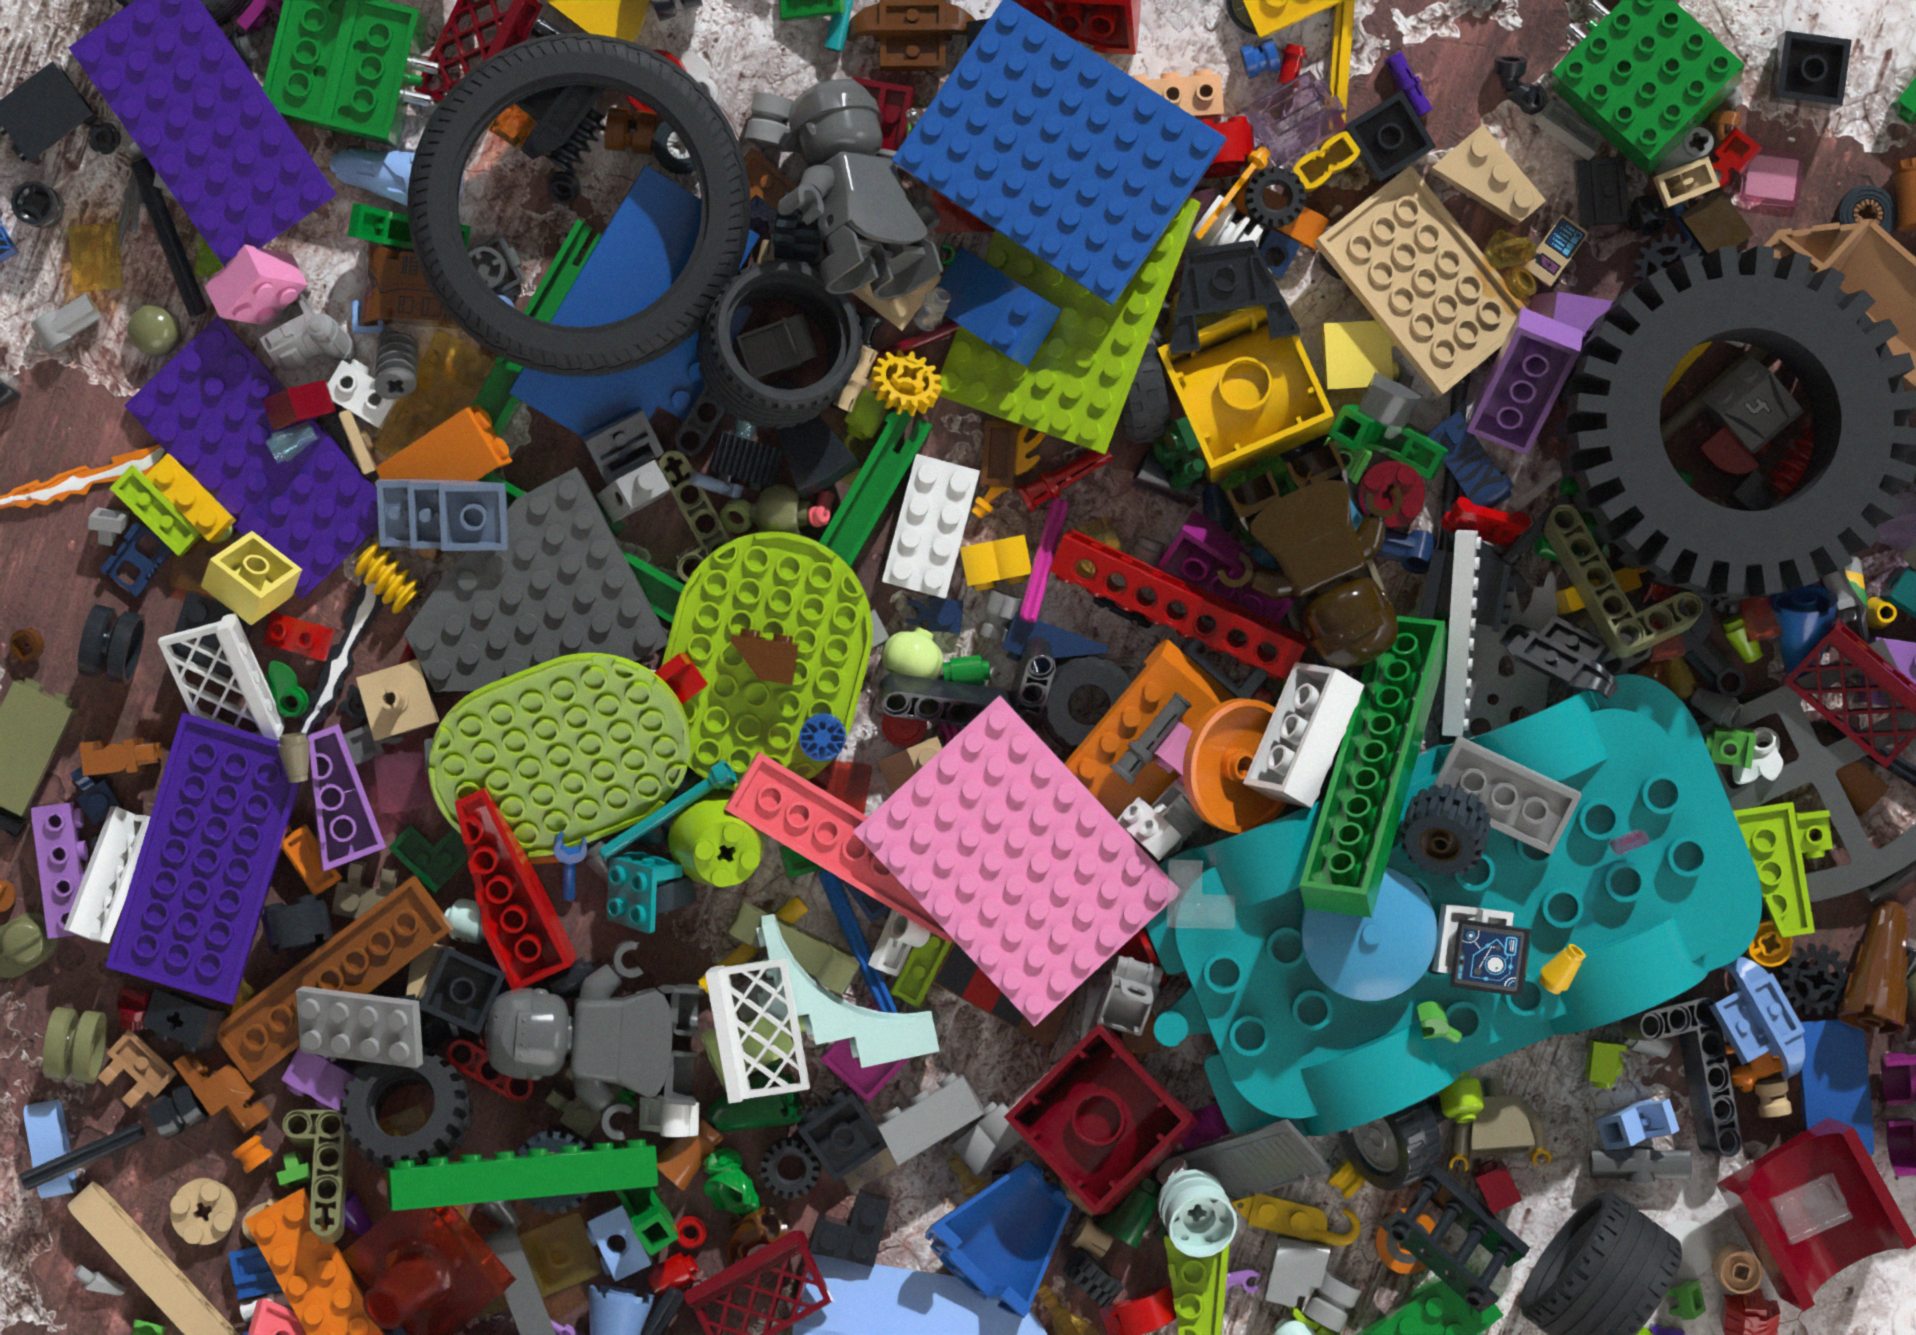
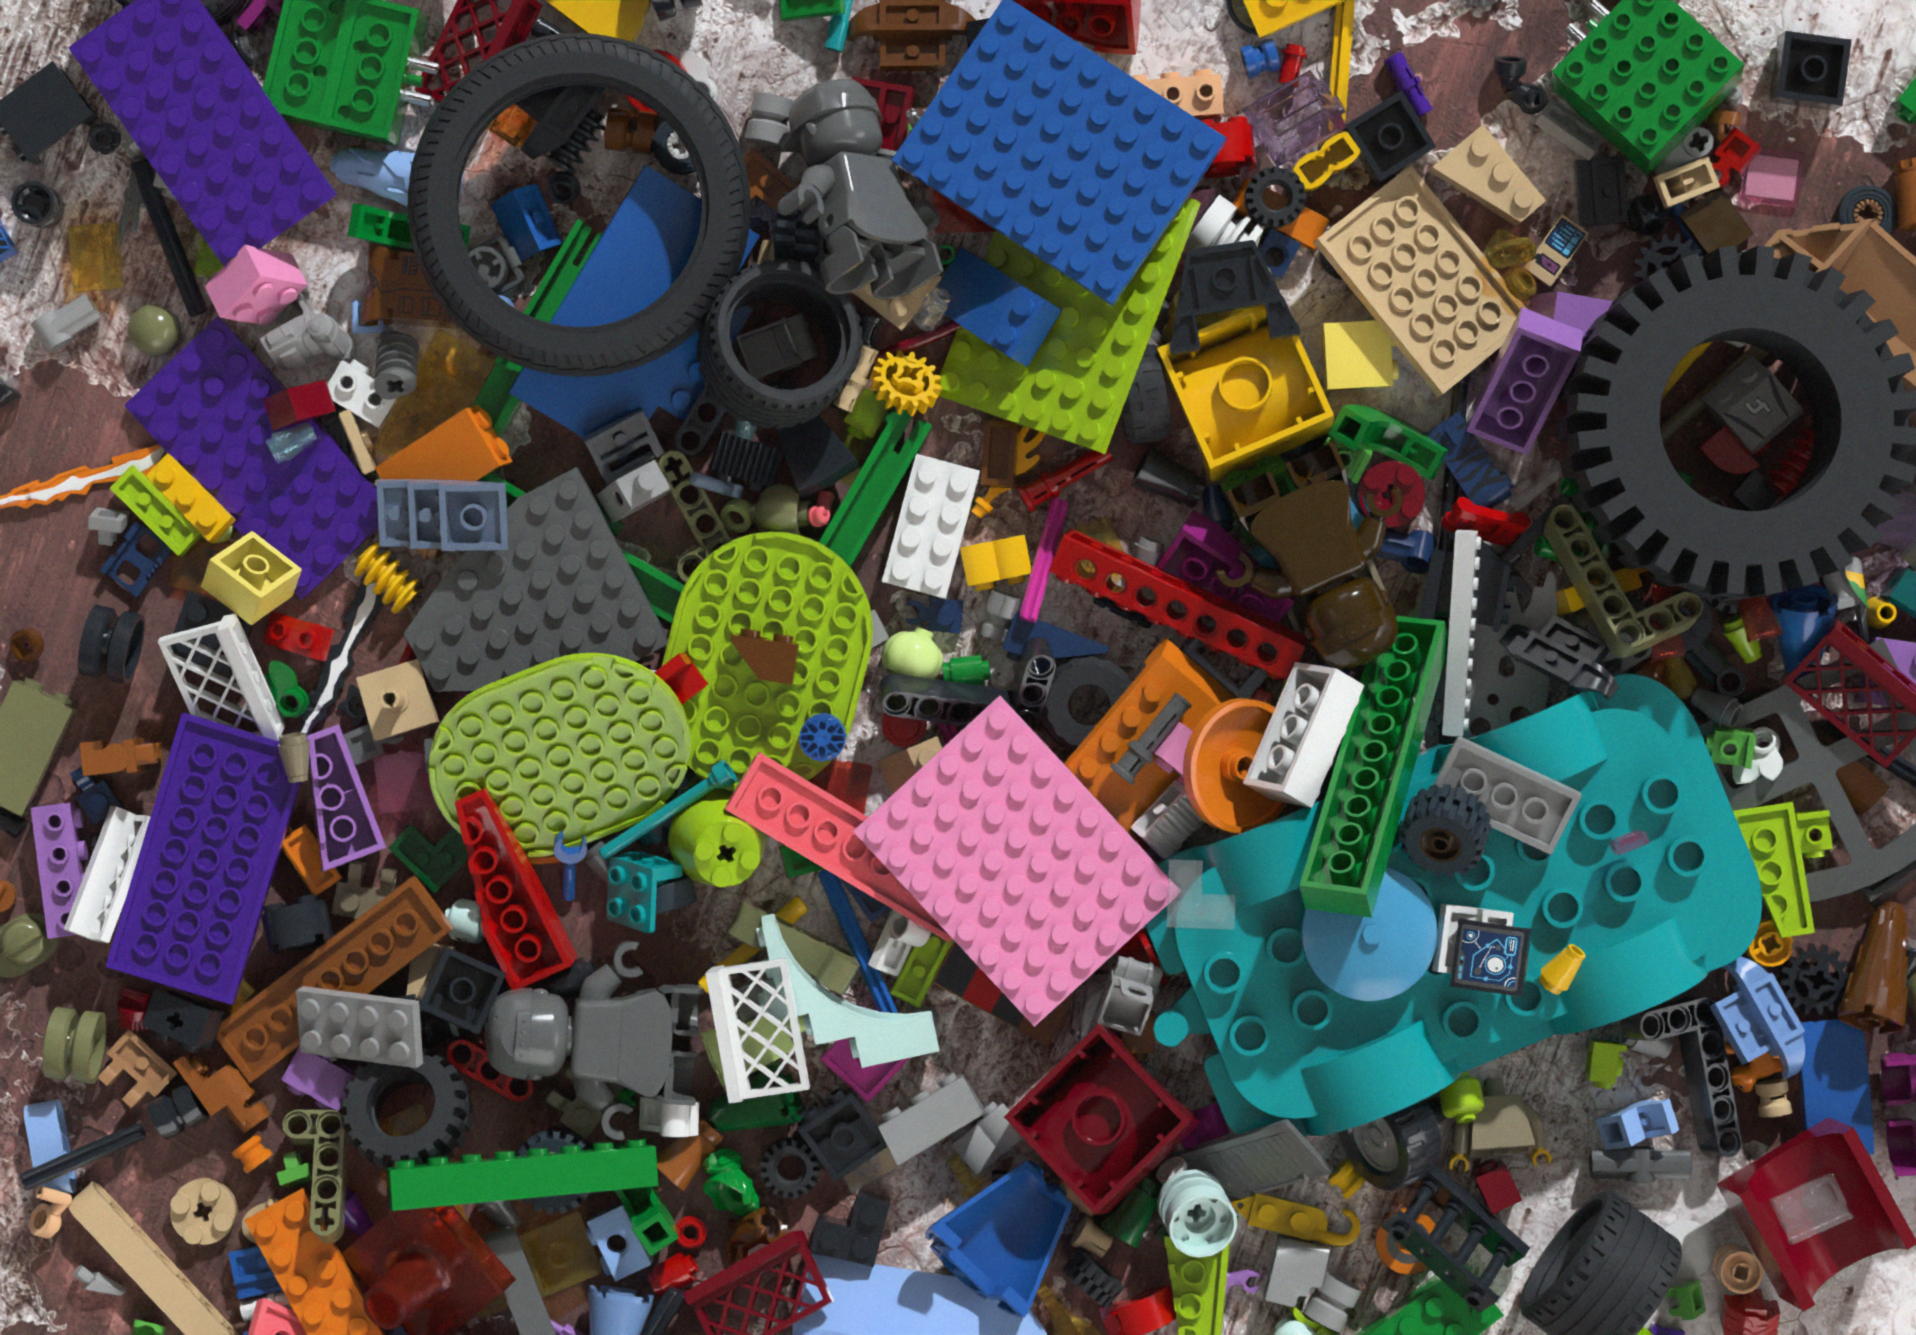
(47, 1218): none -> light nougat plate
(527, 222): none -> blue panel
(1149, 828): white plate -> none
(1177, 452): dark green plate -> none
(1257, 160): light orange piece -> none
(1390, 400): dark grey brick -> none
(1435, 1023): bright green piece -> none

